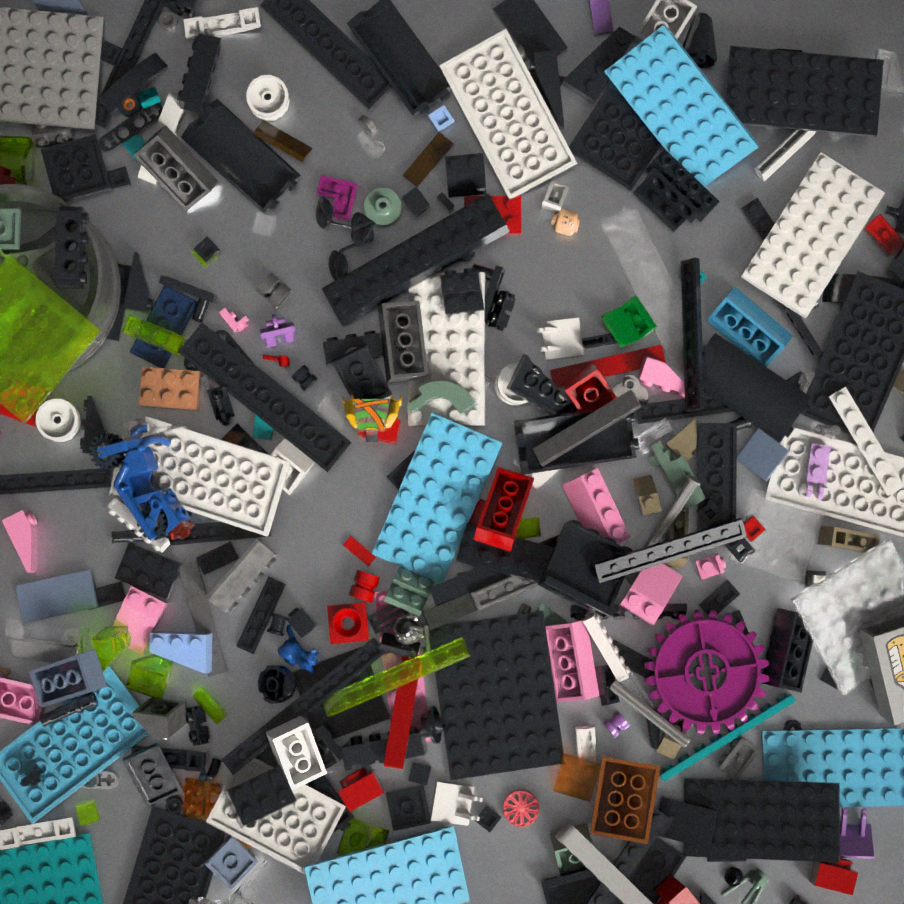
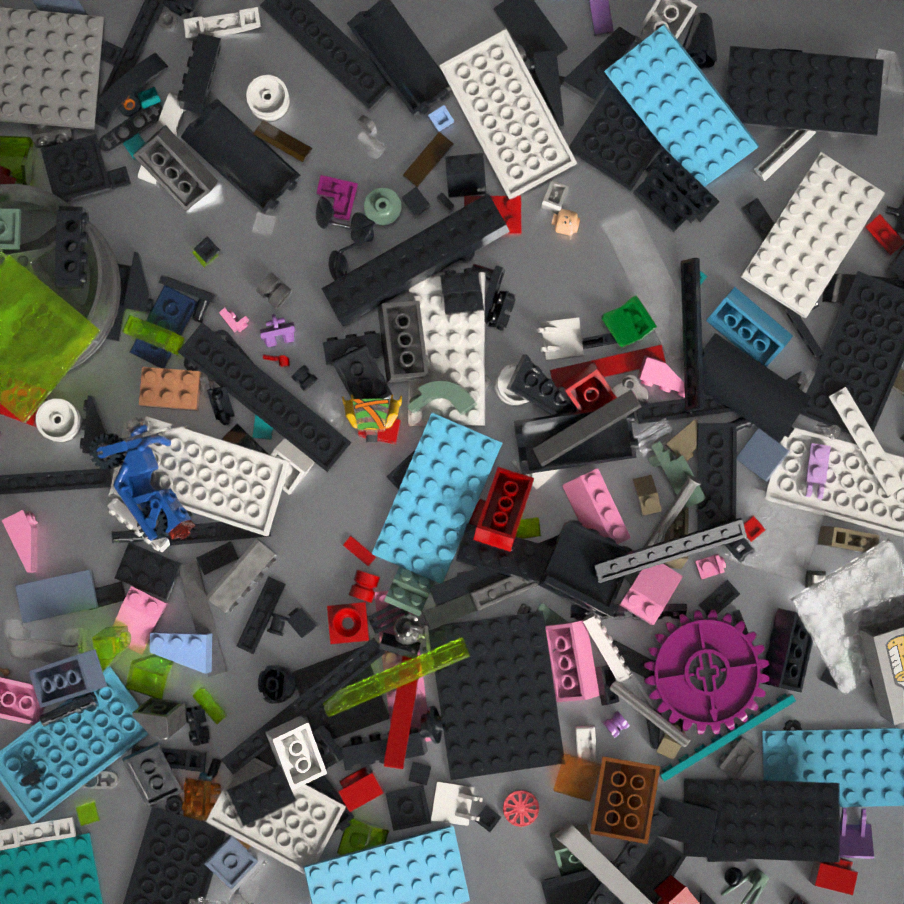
(293, 653): blue animal -> none

